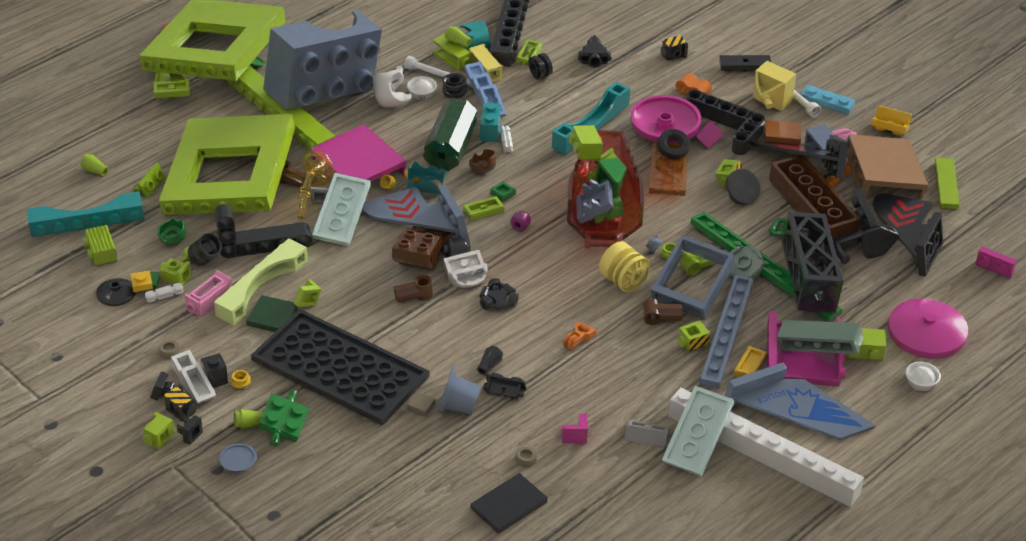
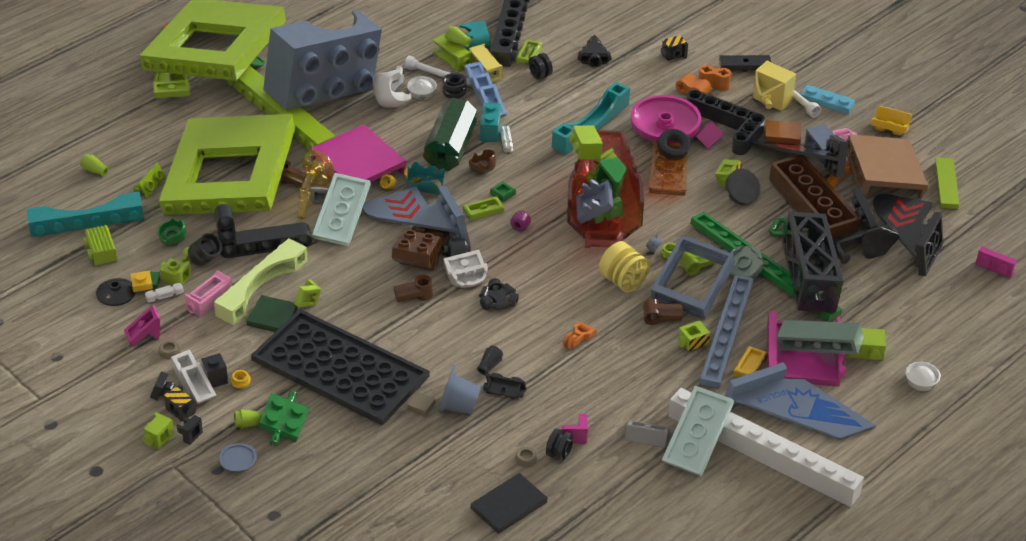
(145, 324): none -> dark pink slope
(559, 444): none -> black wheel
(717, 77): none -> orange axle
(927, 328): dark pink dish -> none

